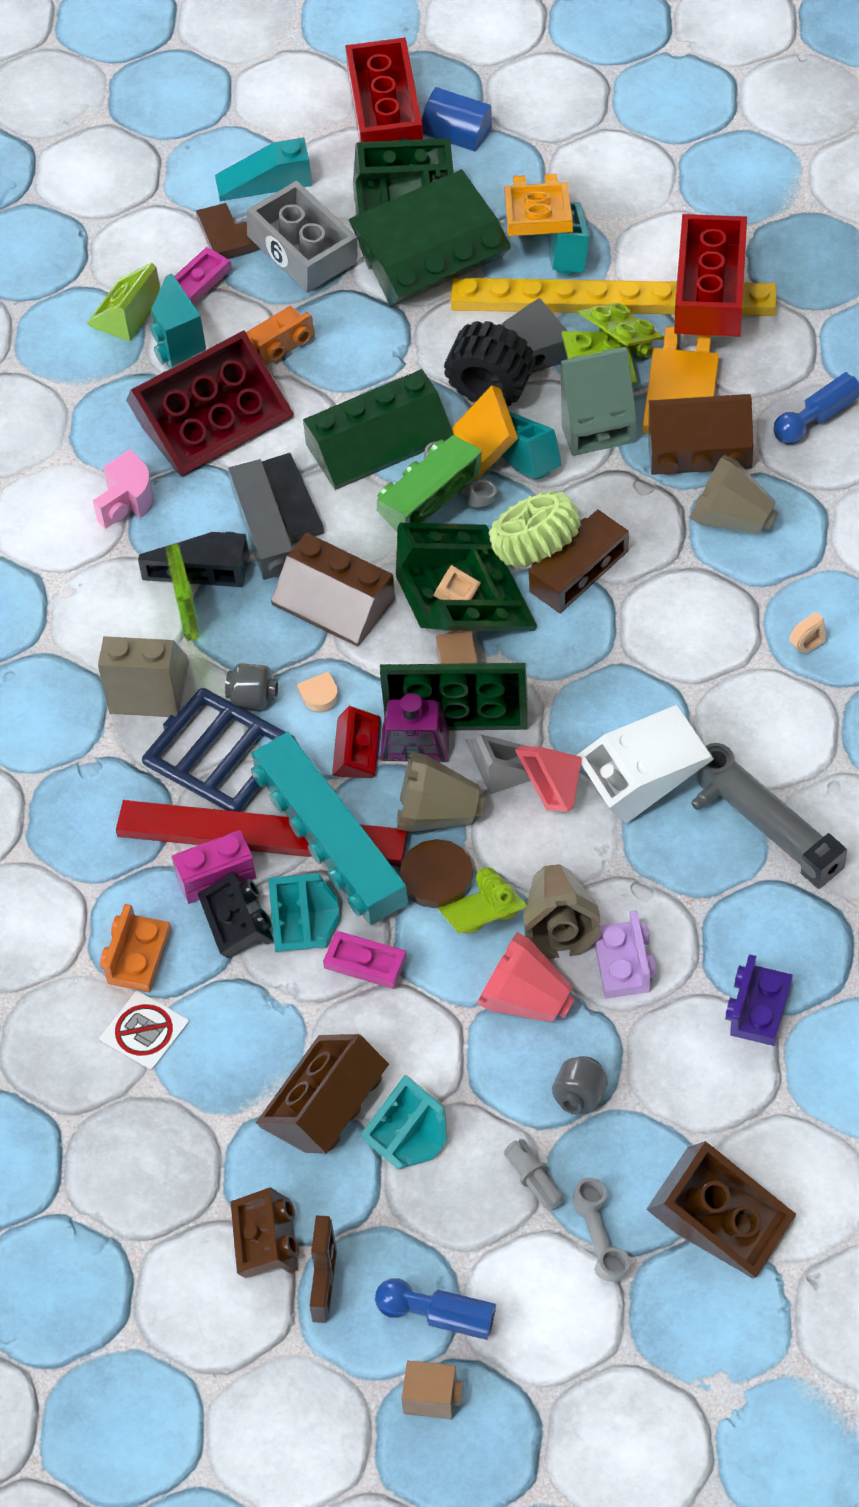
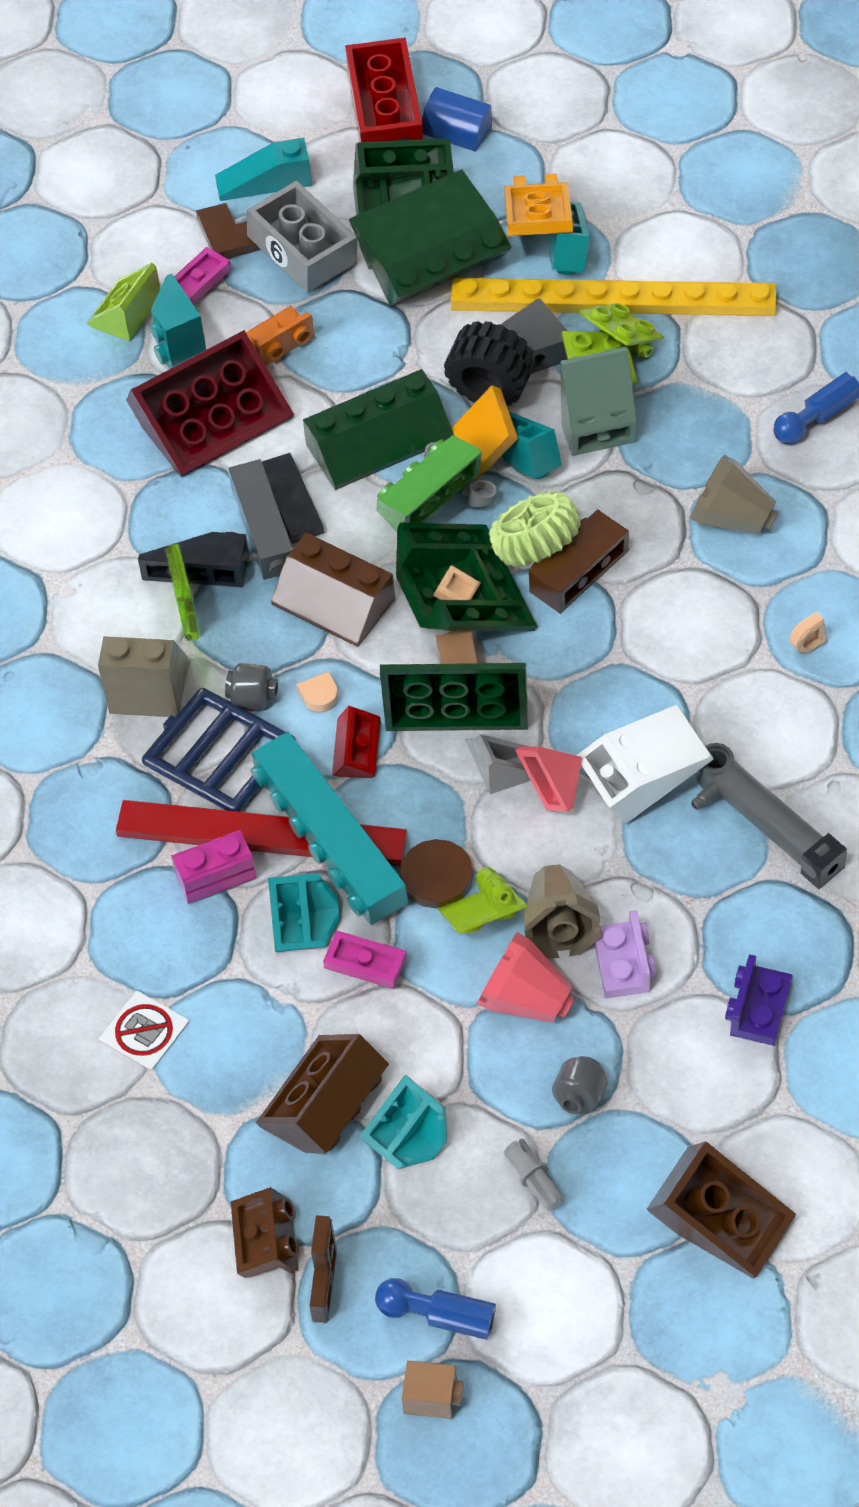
(128, 490): bright pink brick -> none
(134, 950): orange bracket -> none
(235, 914): black bracket -> none
(414, 727): magenta torso -> none
(436, 796): dark tan cone -> none
(587, 1202): light grey bar -> none
(681, 372): light orange tile -> none
(698, 431): reddish brown slope -> none
(710, 275): red brick -> none

